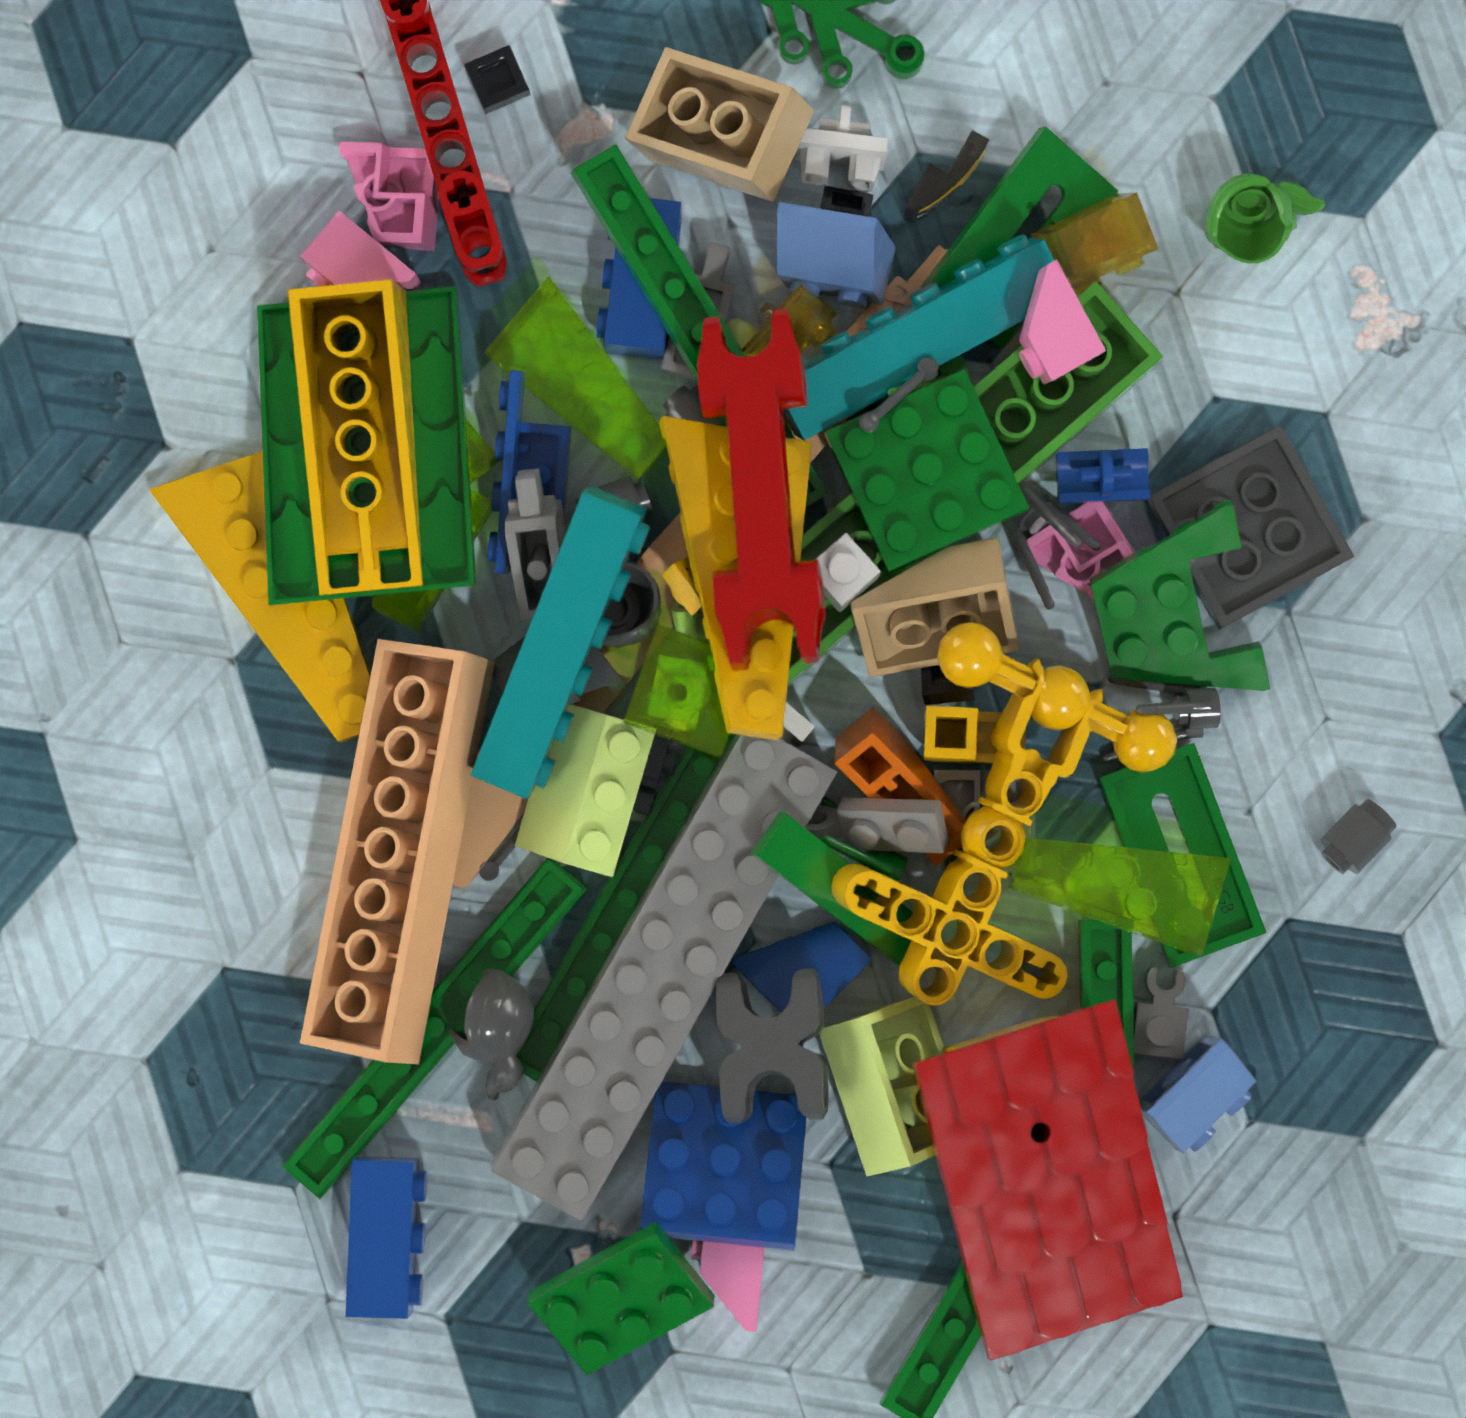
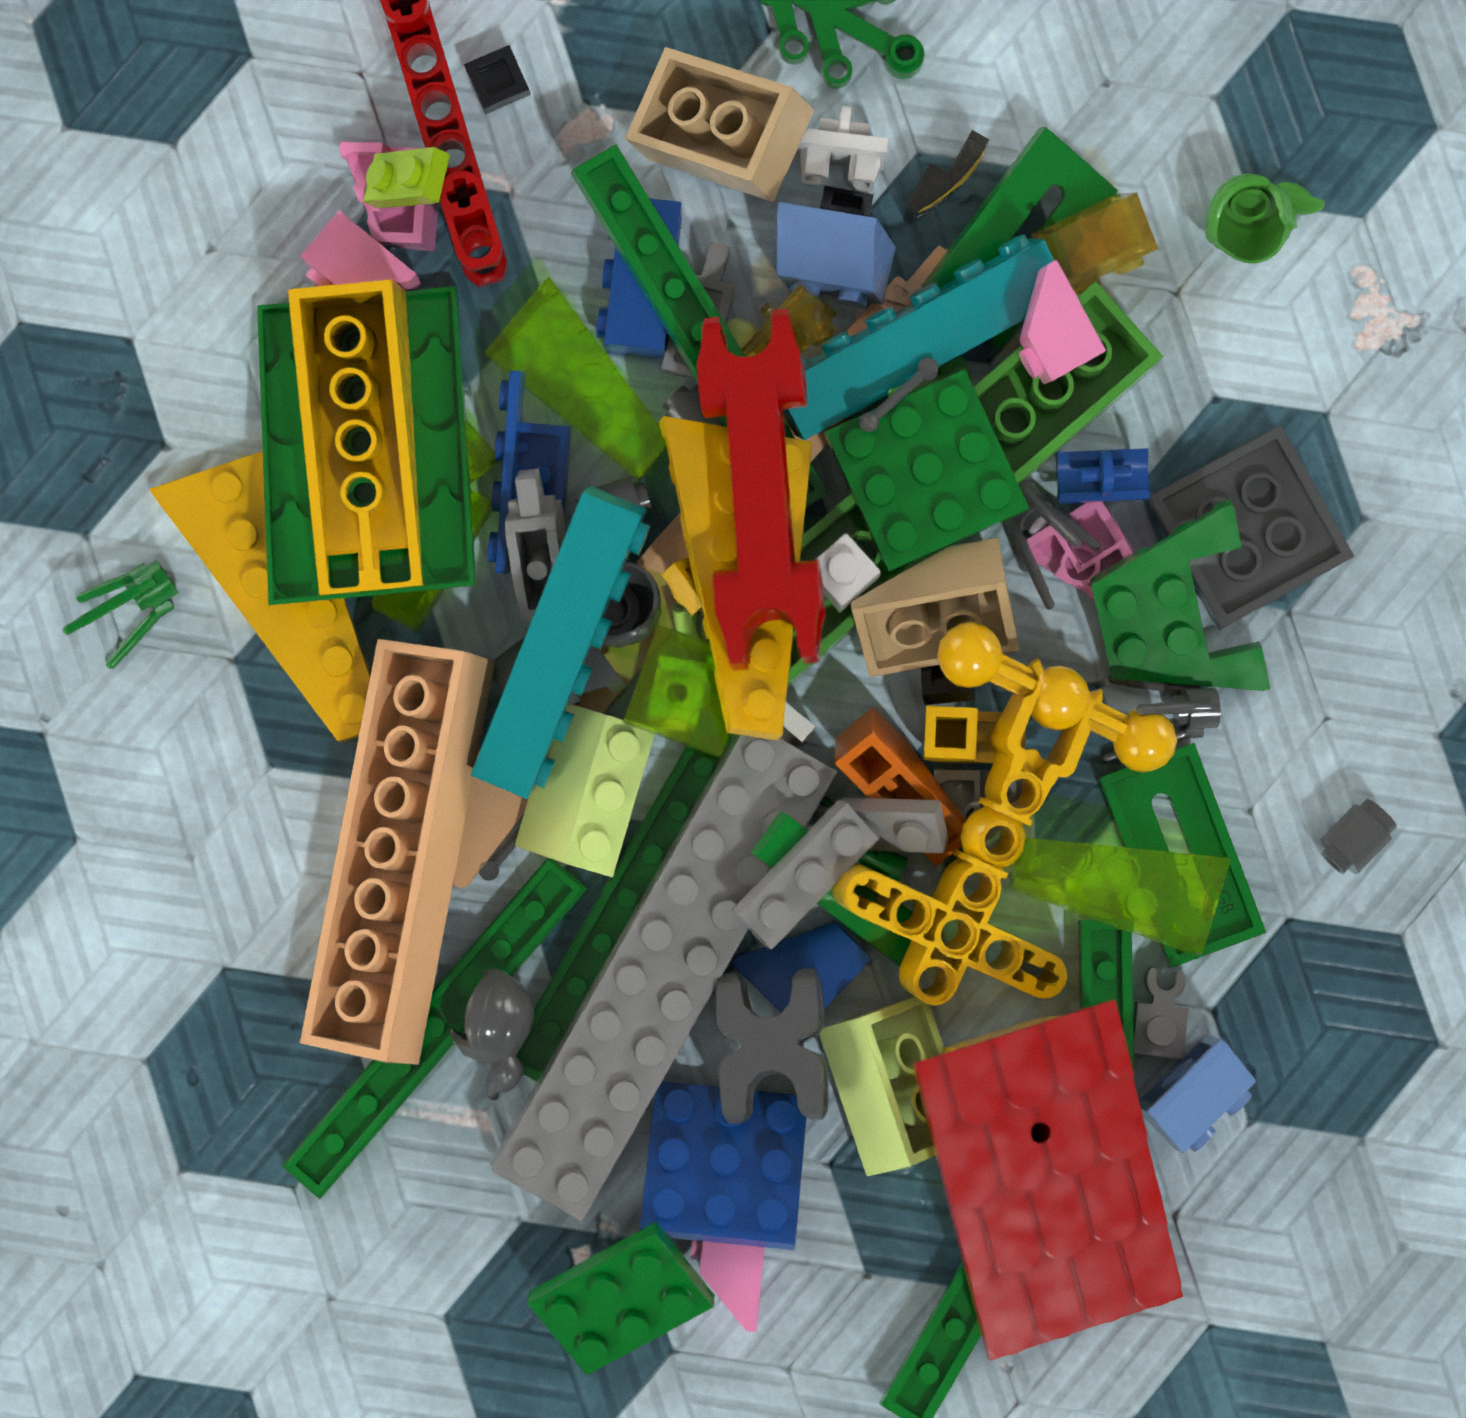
(145, 585): none -> green plant
(385, 1237): blue brick -> none
(406, 178): none -> lime plate
(660, 759): black plate -> none
(805, 874): none -> light grey plate

